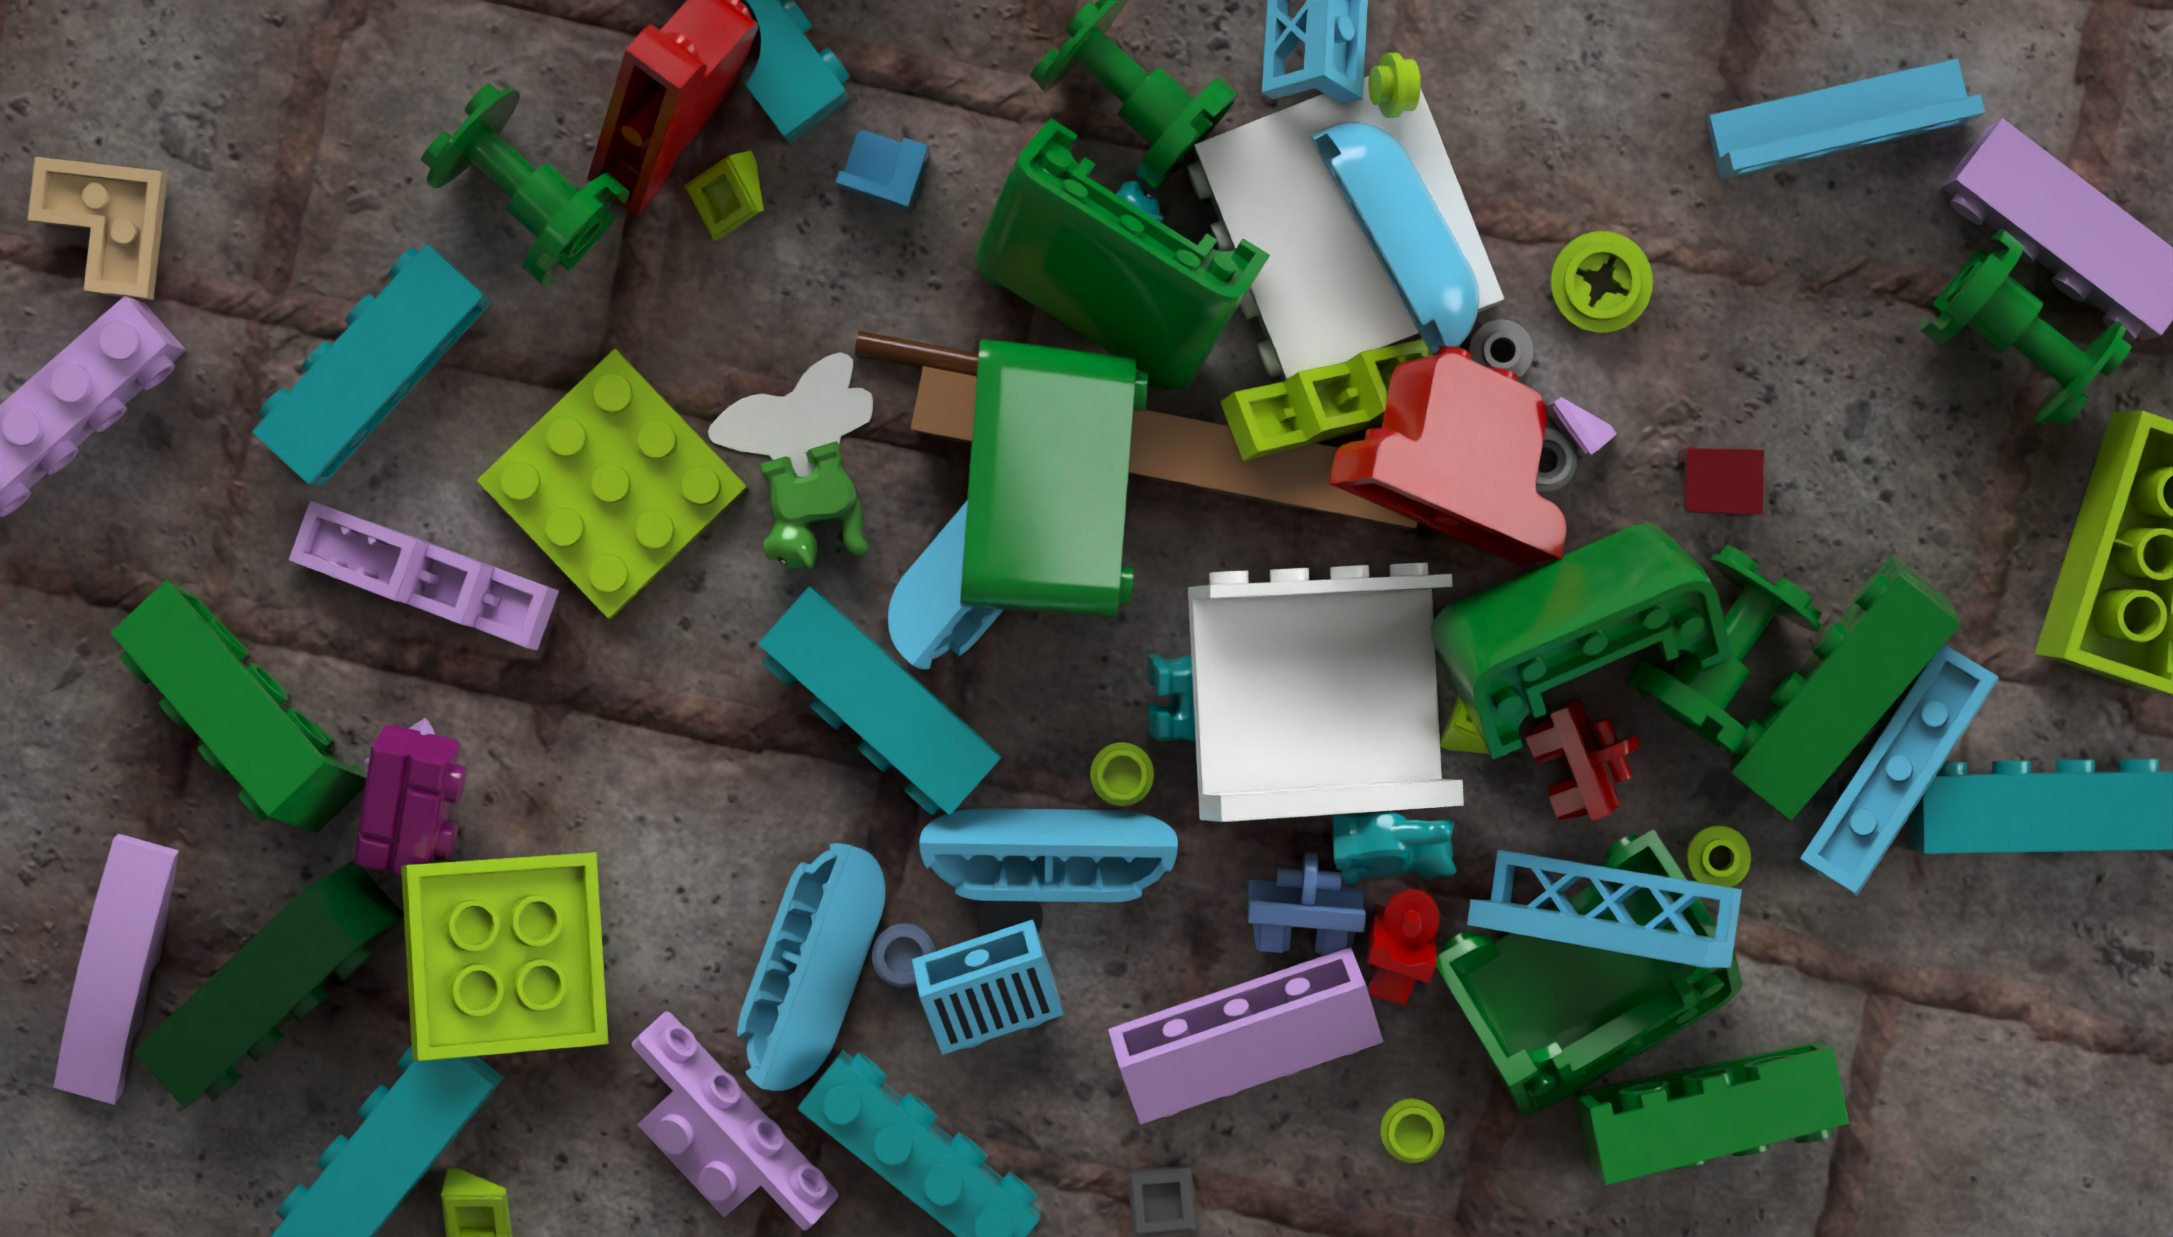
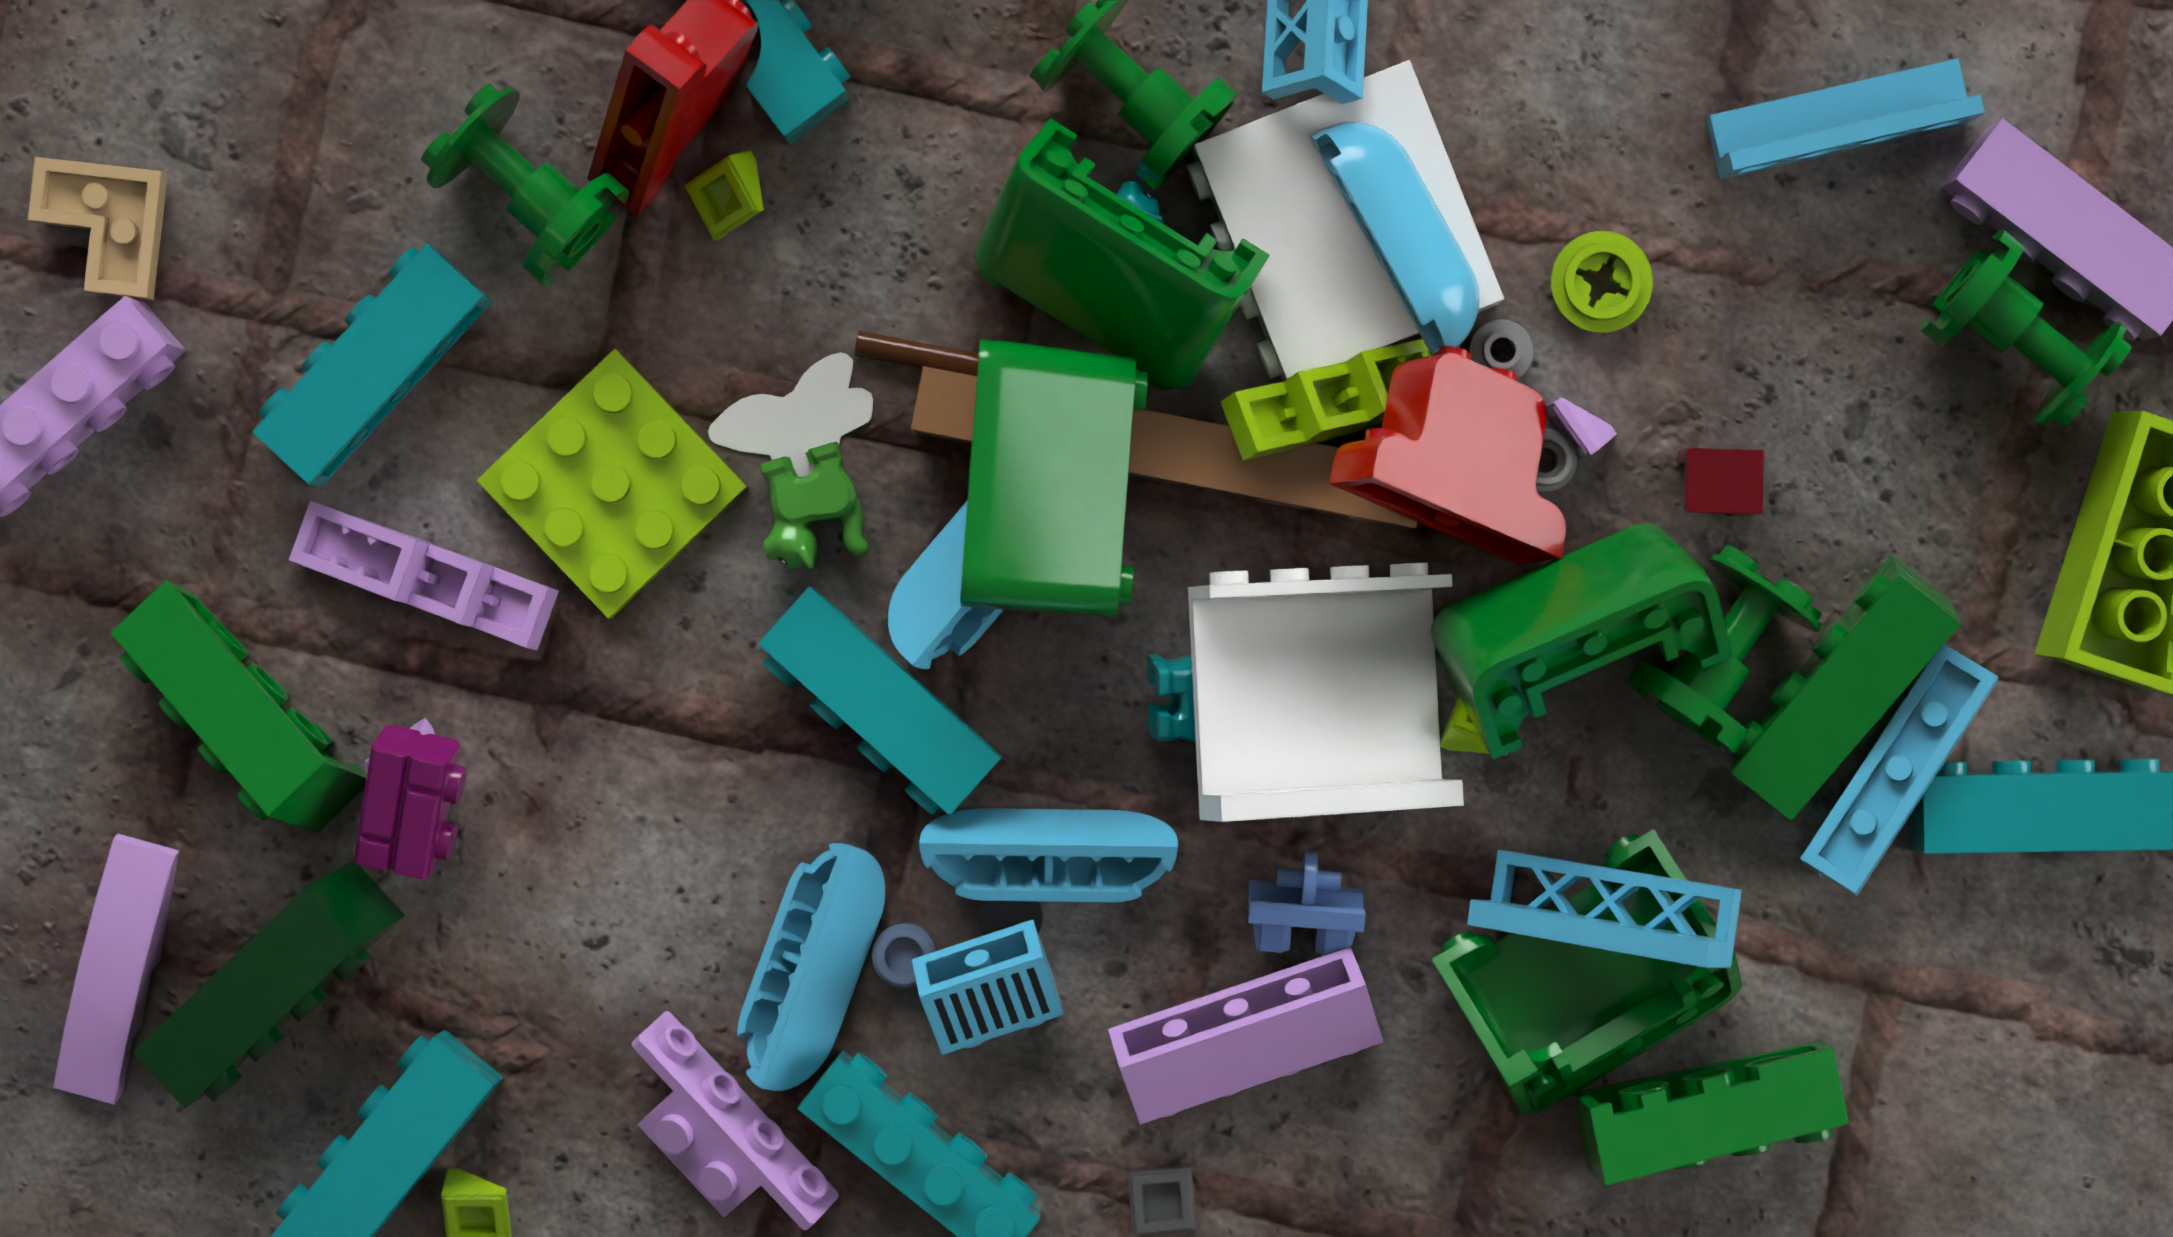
(504, 955): lime plate -> none
(885, 170): dark azure panel -> none
(1122, 774): lime plate -> none
(1391, 845): teal animal -> none
(1395, 85): lime plate -> none
(1402, 944): red hips -> none
(1412, 1130): lime plate -> none
(1591, 787): red hips -> none
(1702, 844): lime plate -> none

